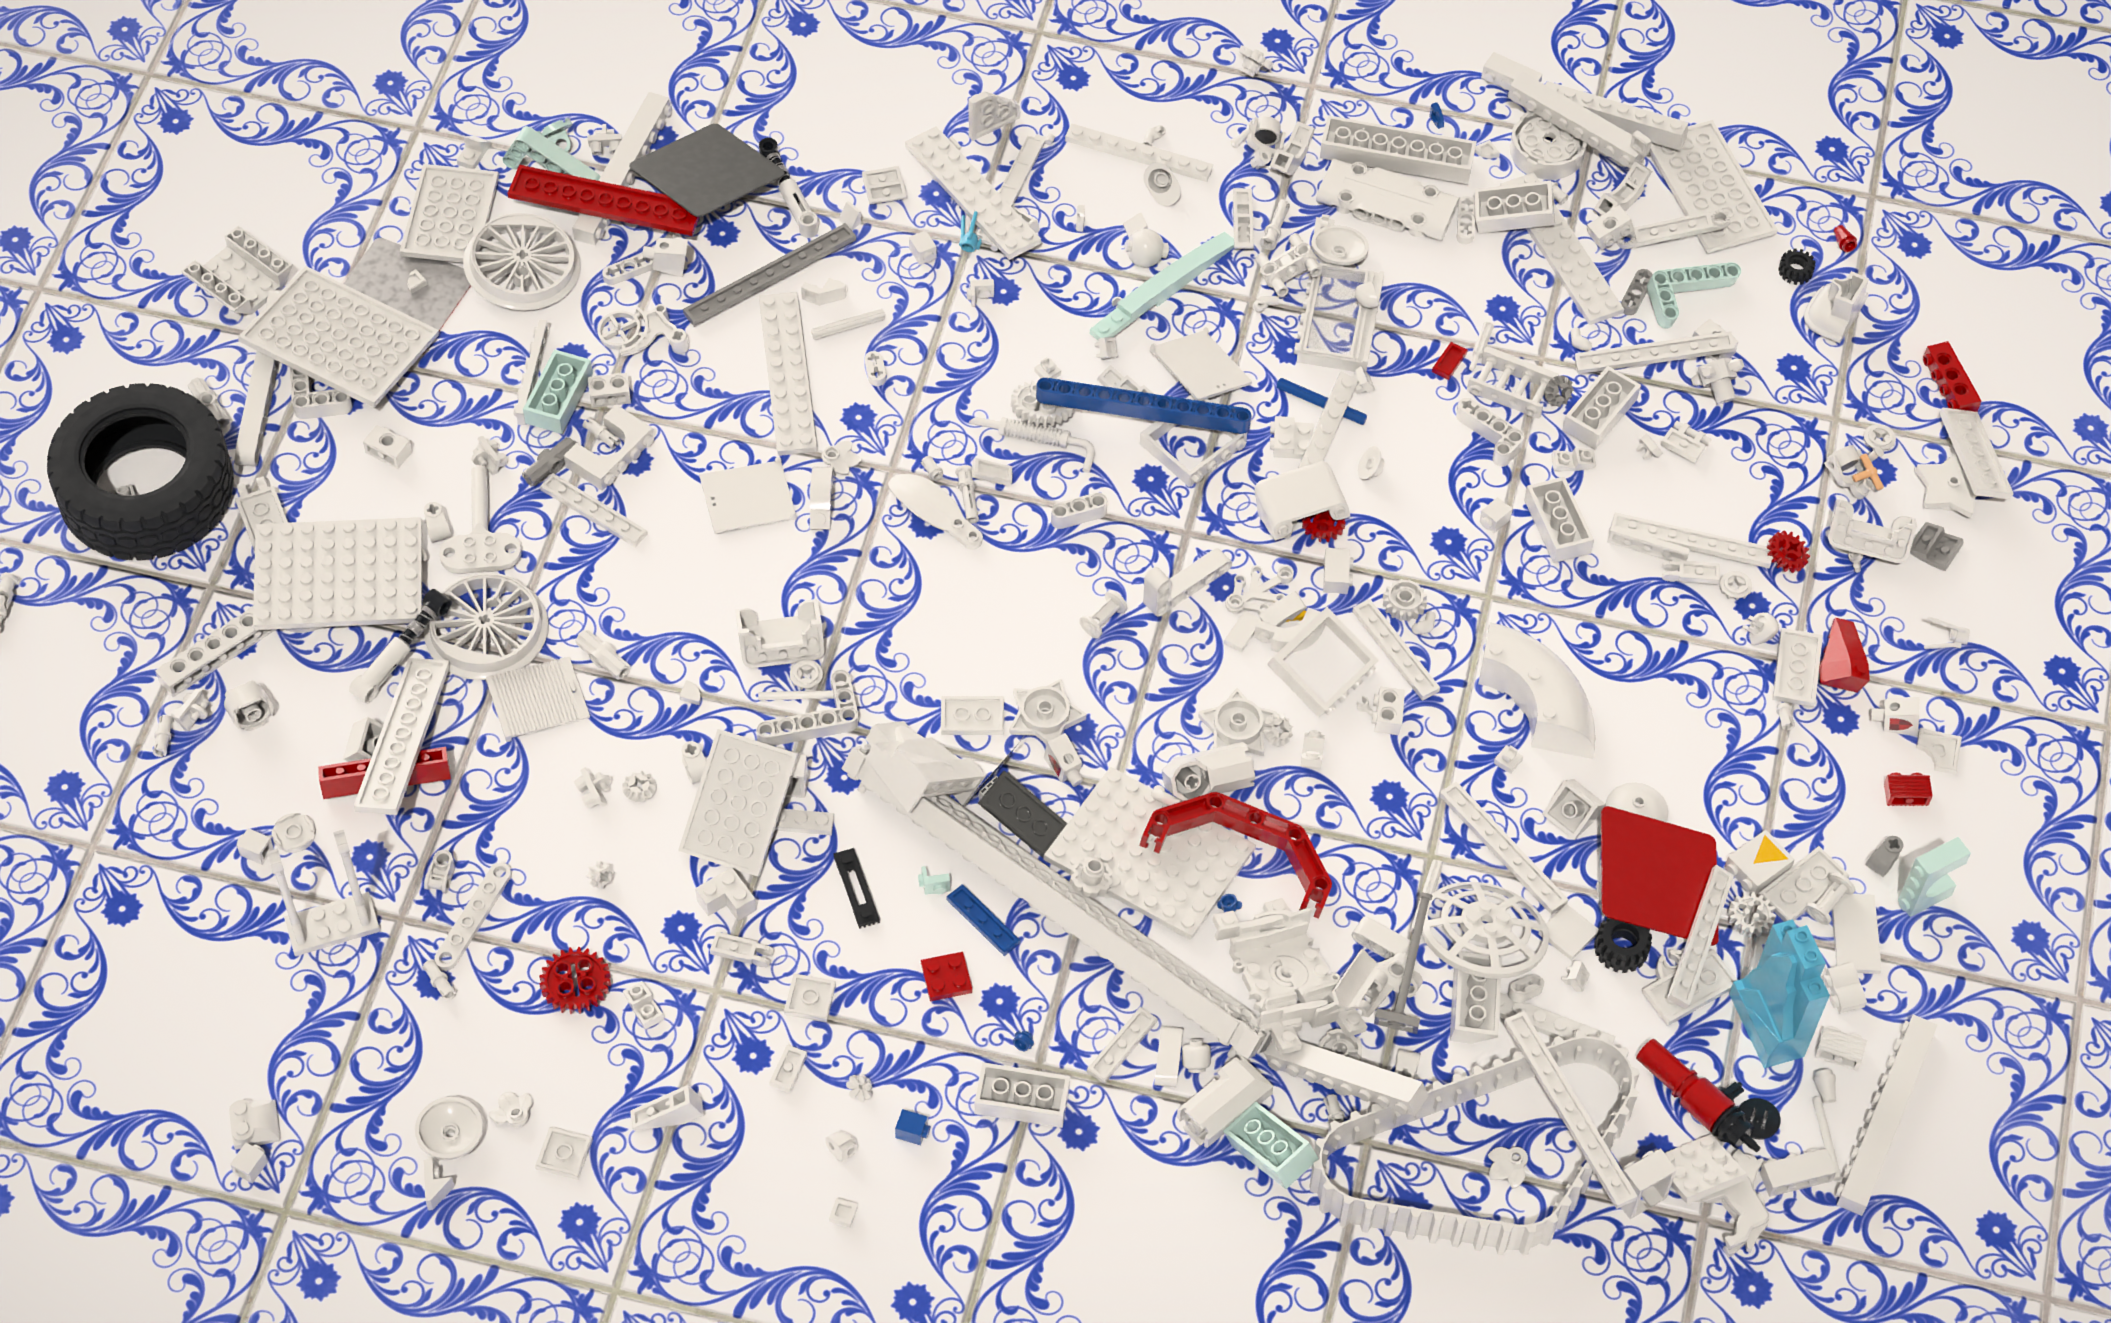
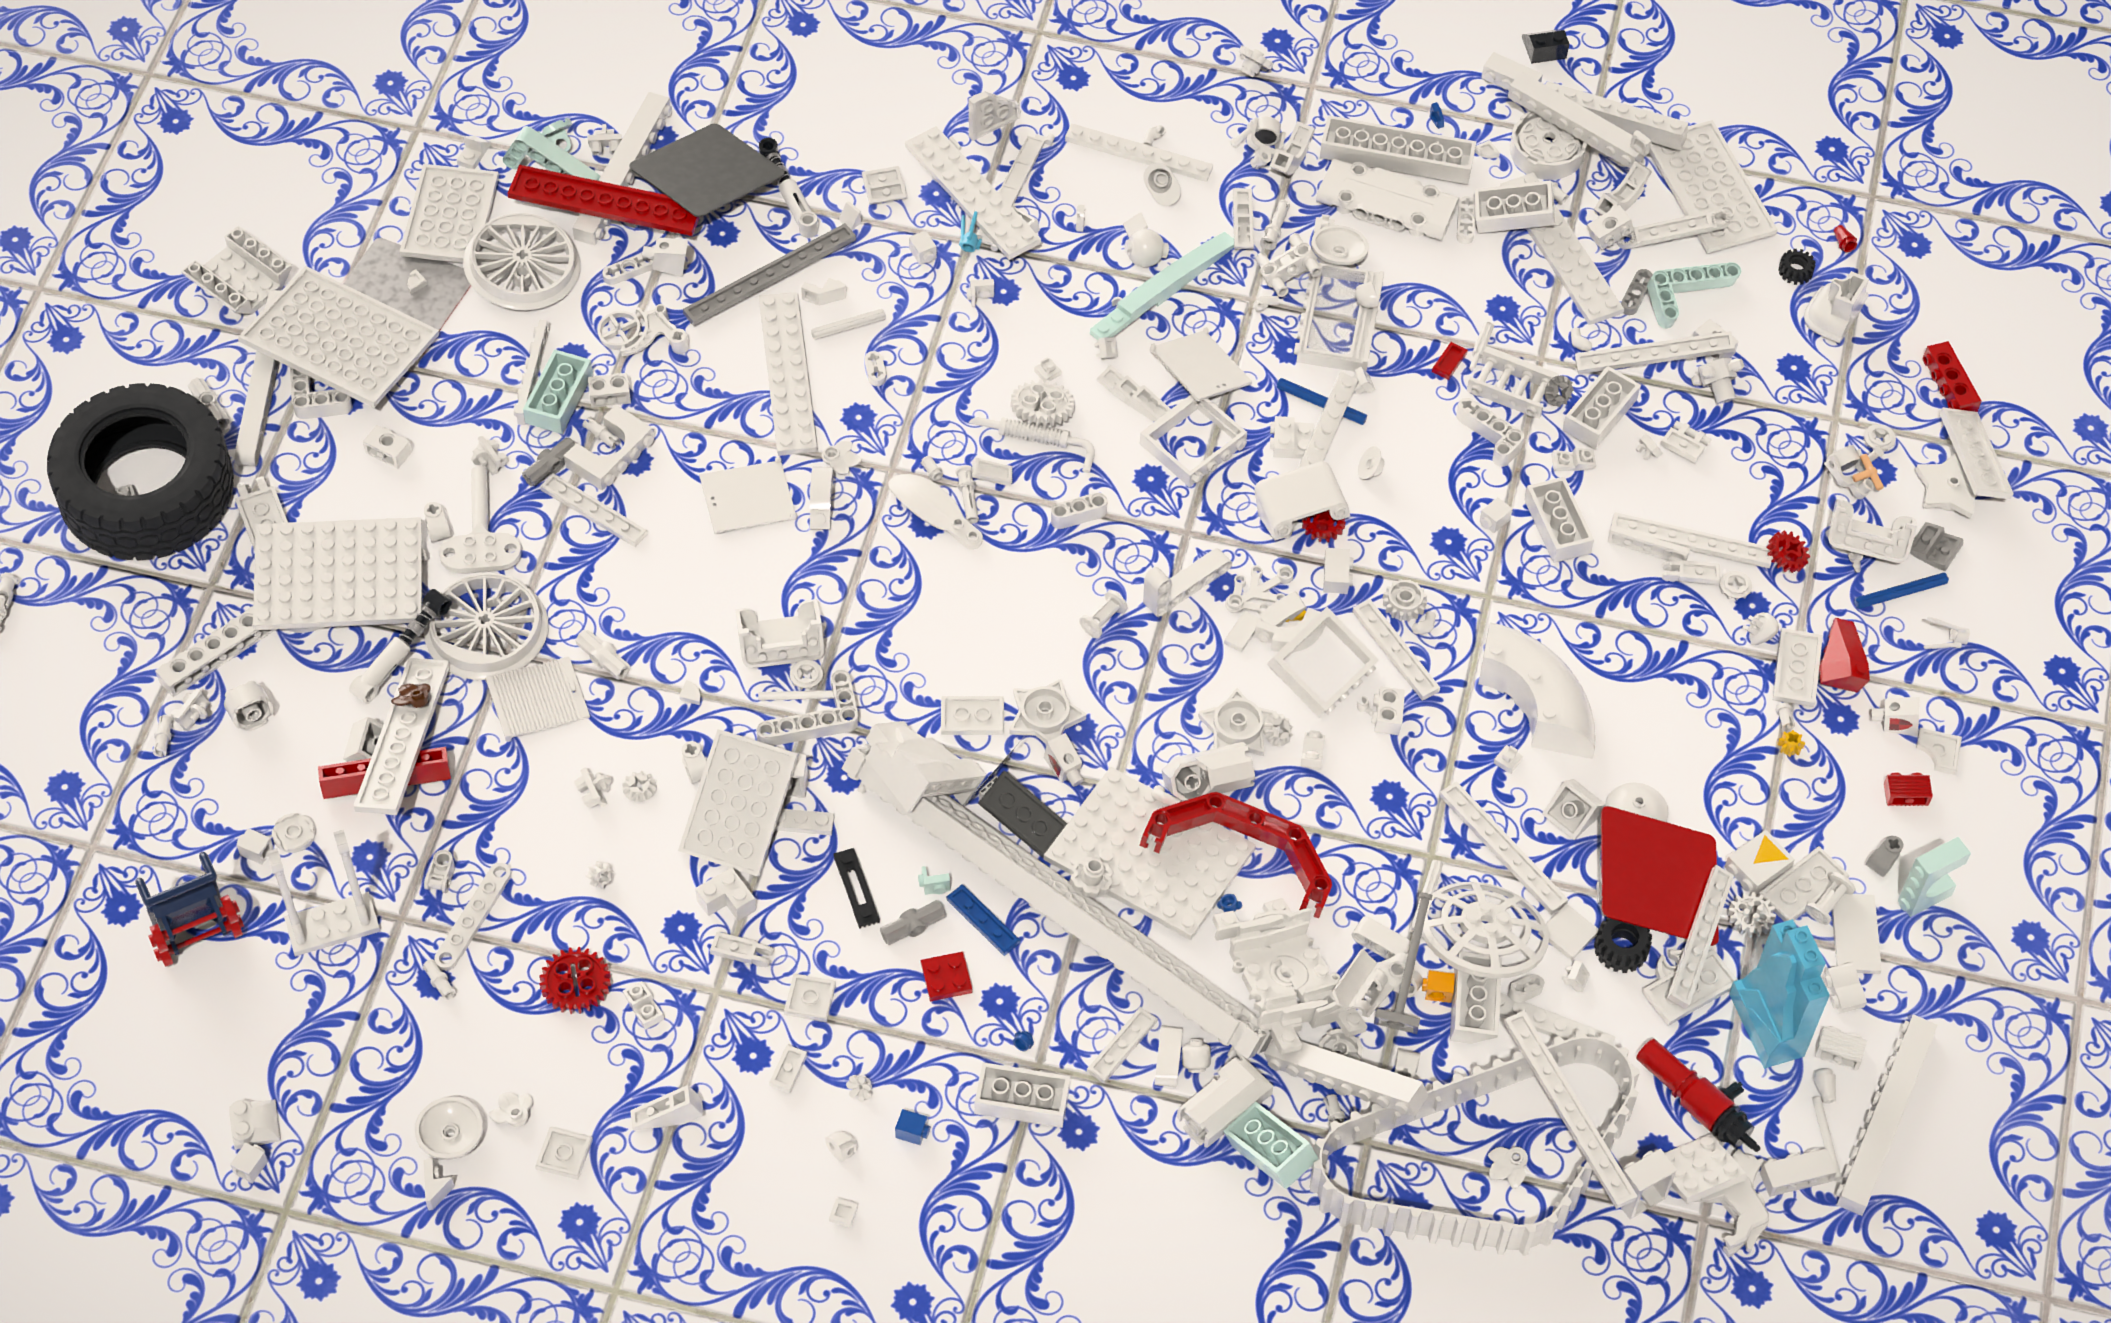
(186, 908): none -> dark blue piece
(413, 695): none -> reddish brown plate
(912, 922): none -> light grey piece
(1143, 405): blue beam -> none
(1439, 986): none -> light orange brick
(1546, 45): none -> black slope
(1762, 1116): black piece -> none
(1791, 743): none -> yellow gear
(1901, 590): none -> blue axle

